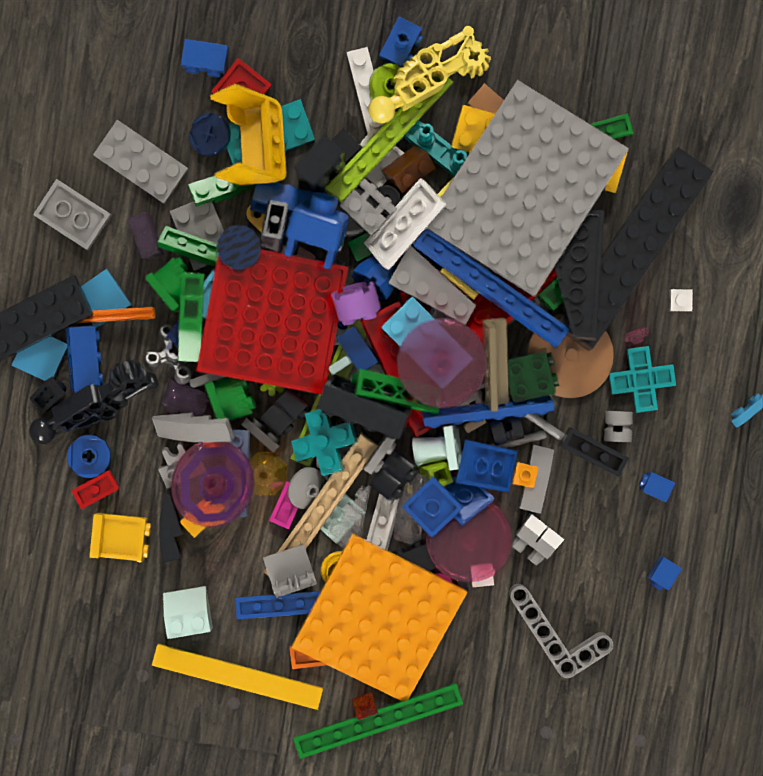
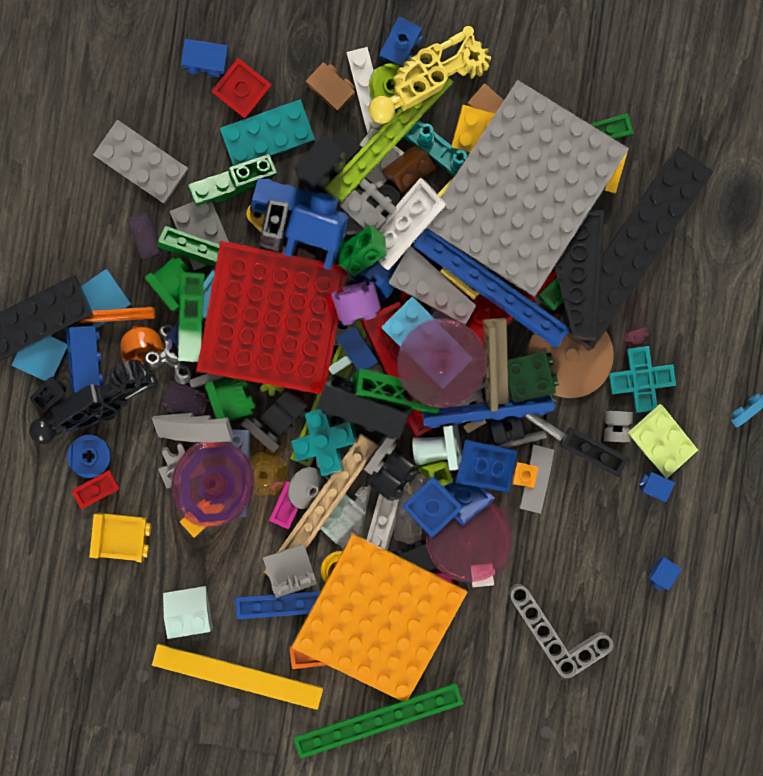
(72, 214): light grey plate -> none
(139, 342): none -> orange cylinder
(169, 530): black slope -> none
(209, 134): dark blue tile -> none
(238, 247): dark blue tile -> none
(261, 136): yellow windscreen -> none
(331, 87): none -> medium nougat brick
(362, 251): none -> green brick
(364, 706): clear red plate -> none
(528, 535): light grey hips -> none
(663, 441): none -> yellowish green plate
(680, 300): white plate -> none

